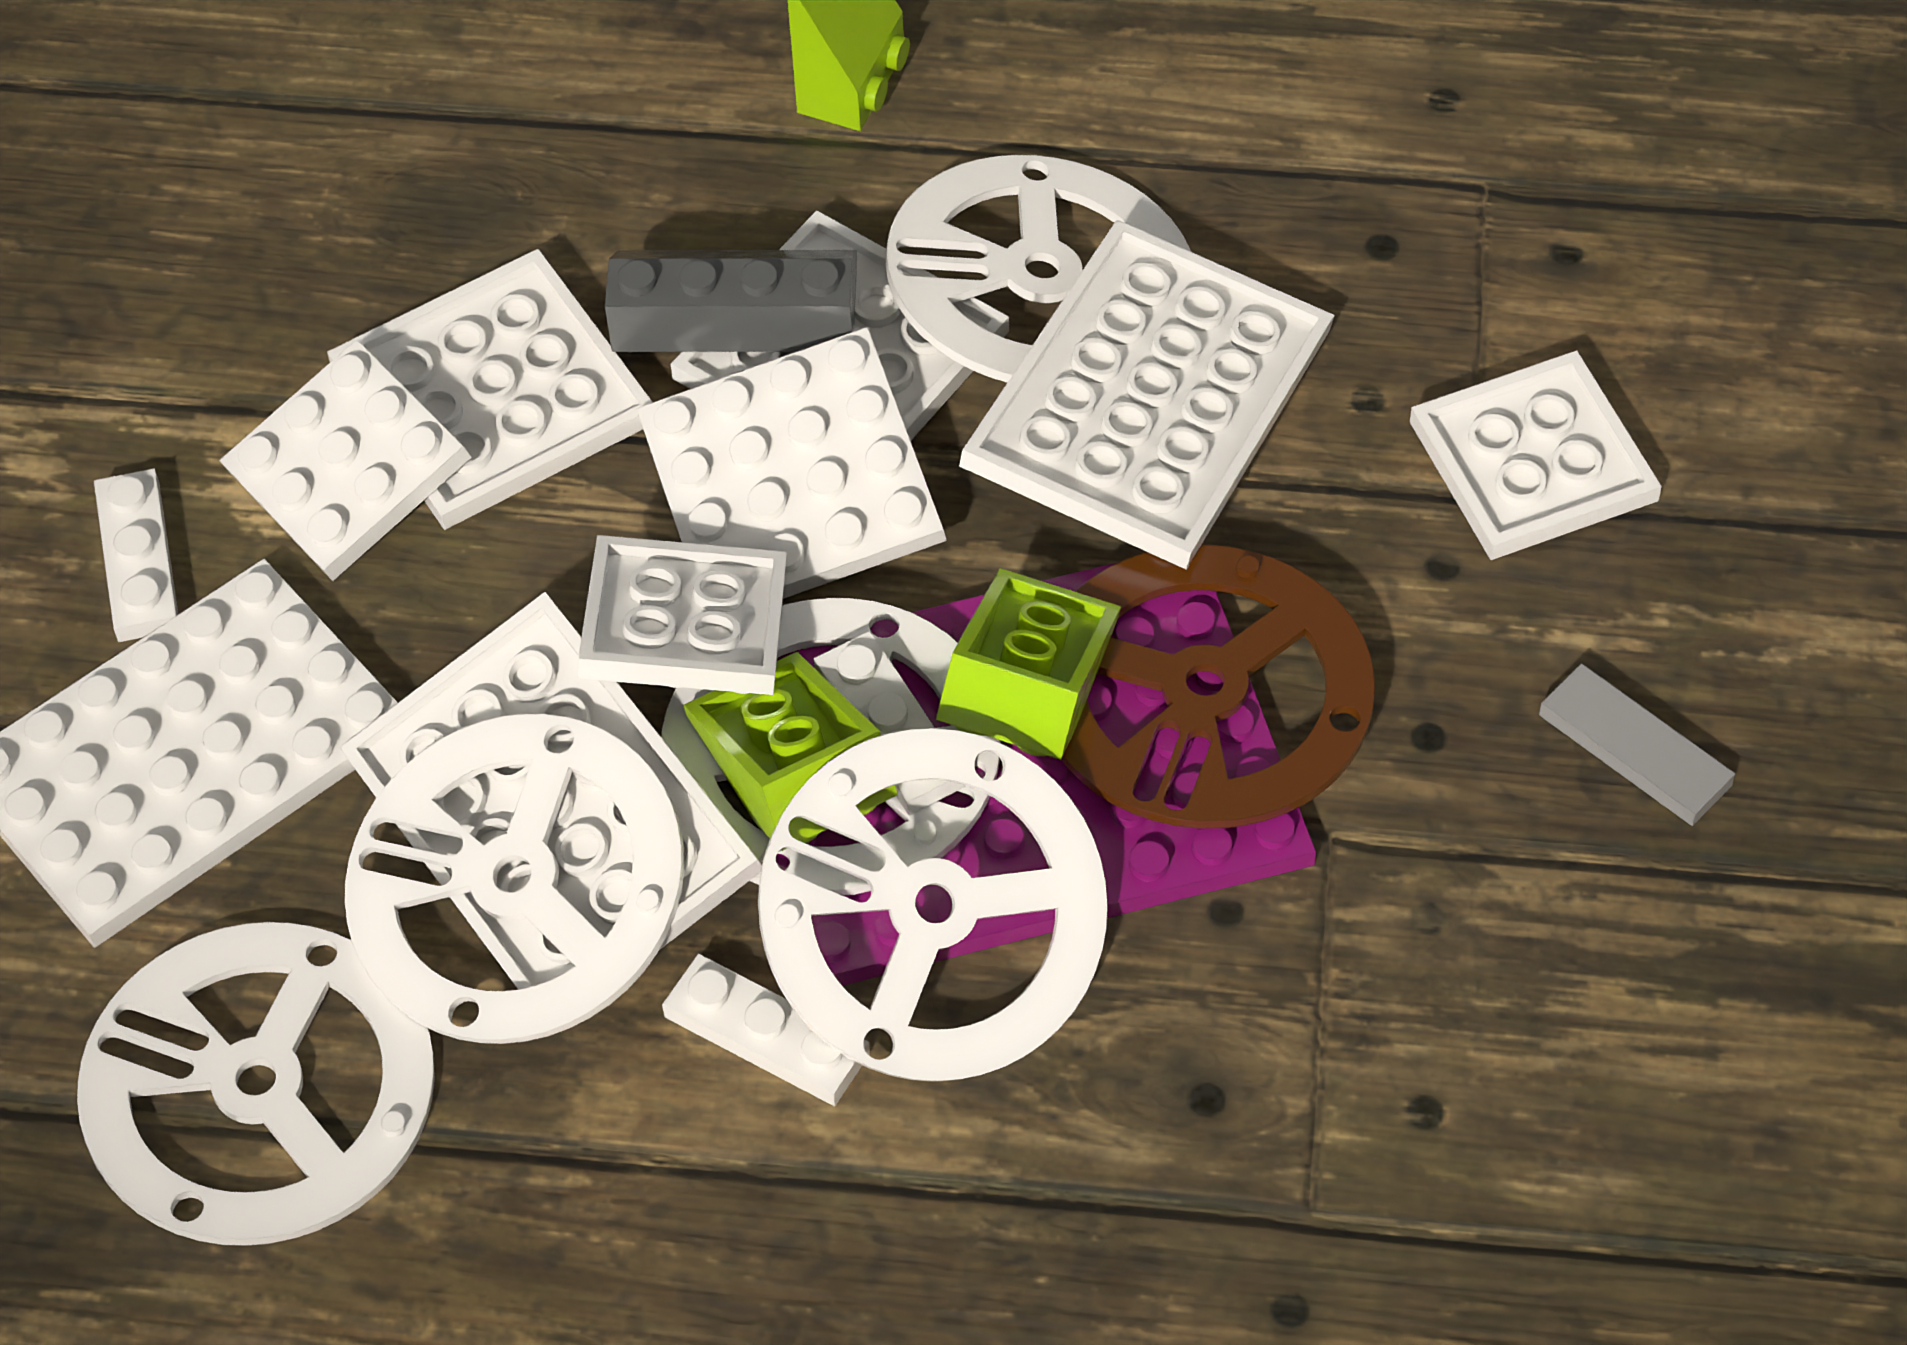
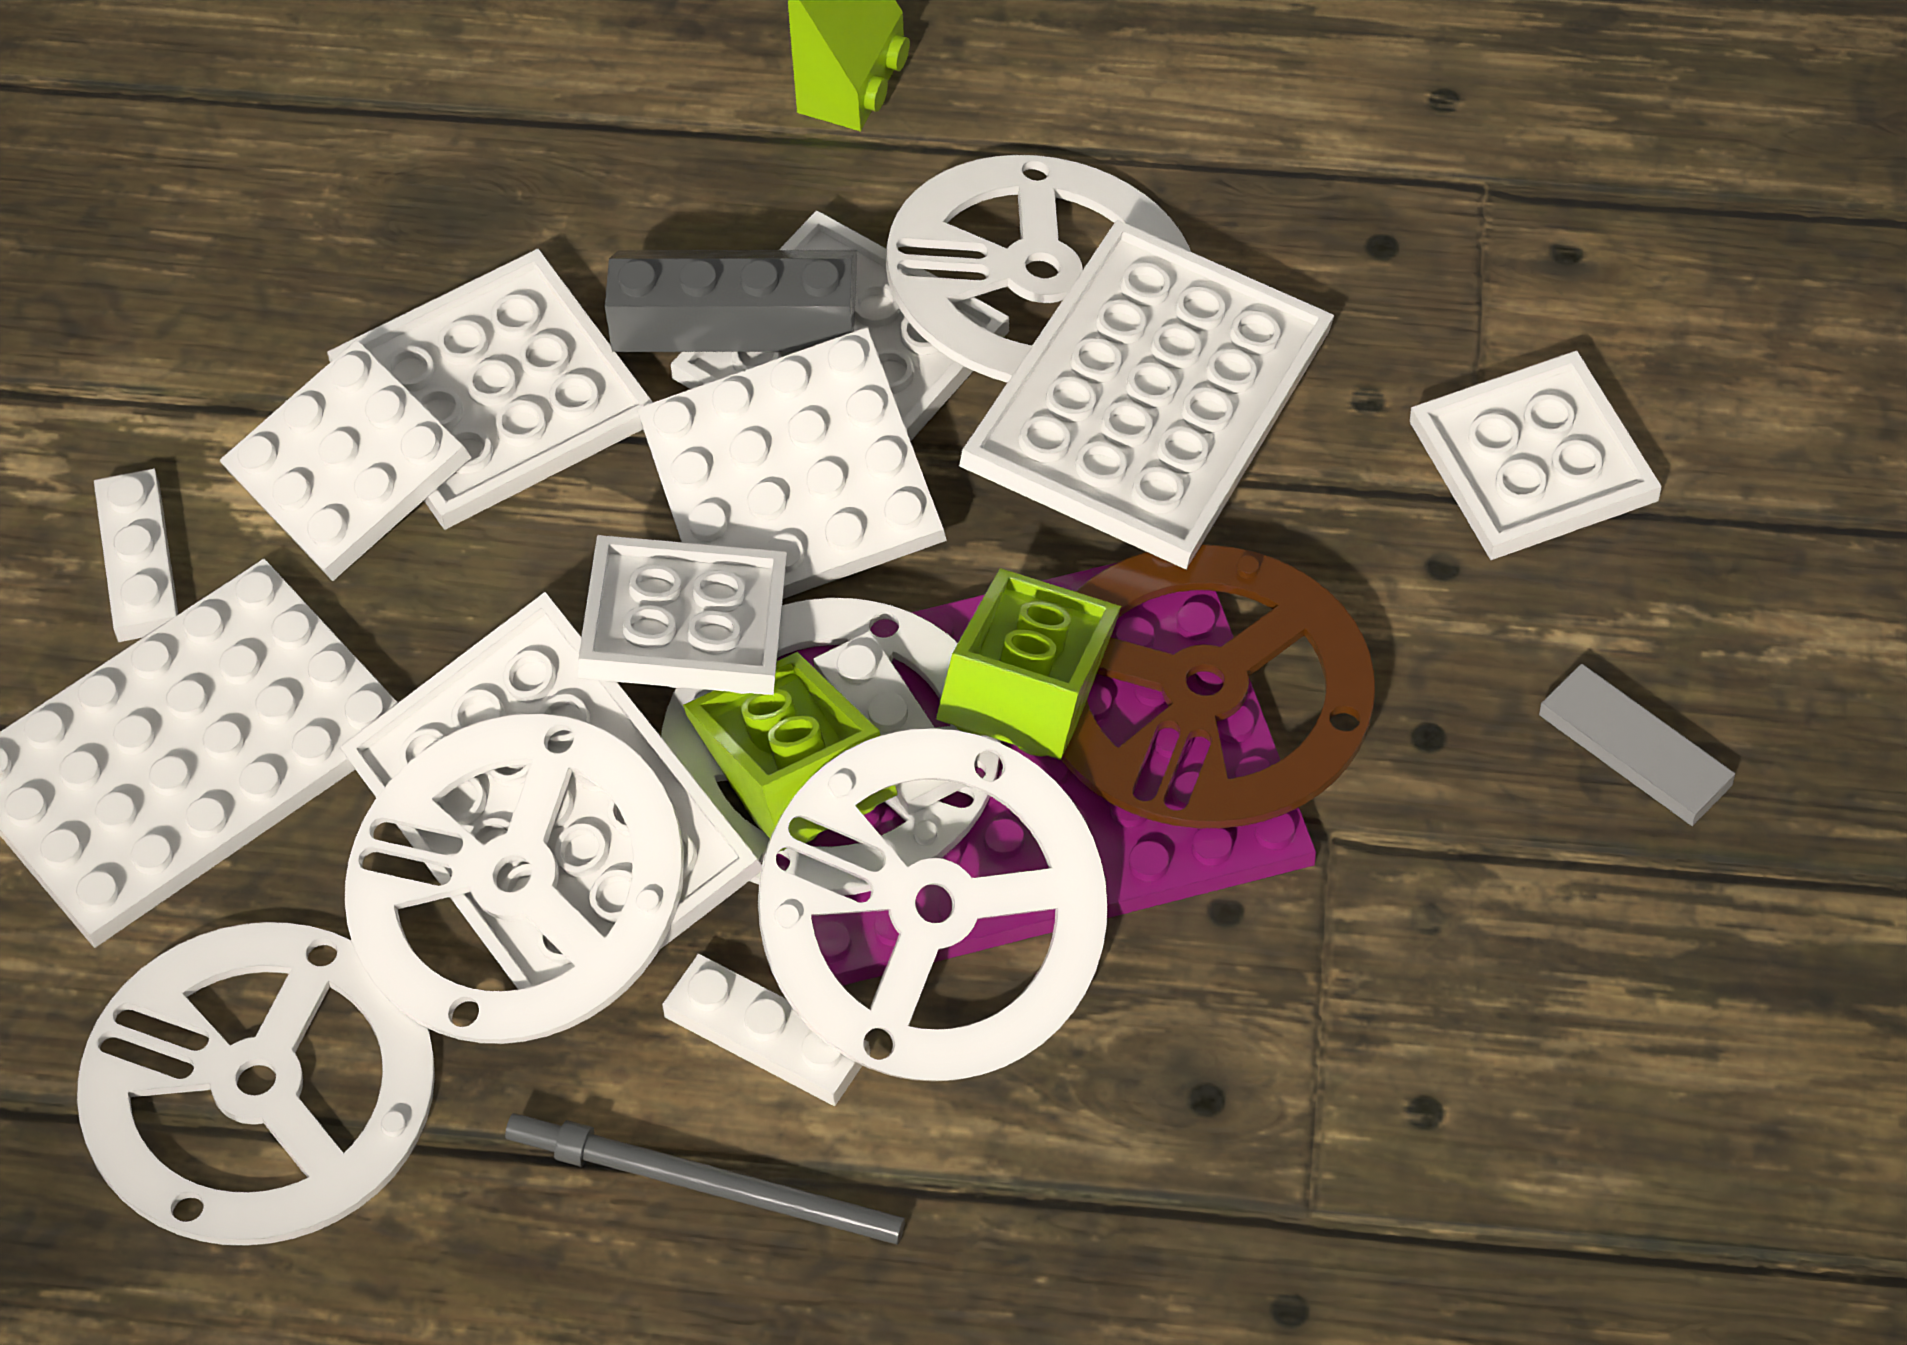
(578, 1144): none -> dark grey bar

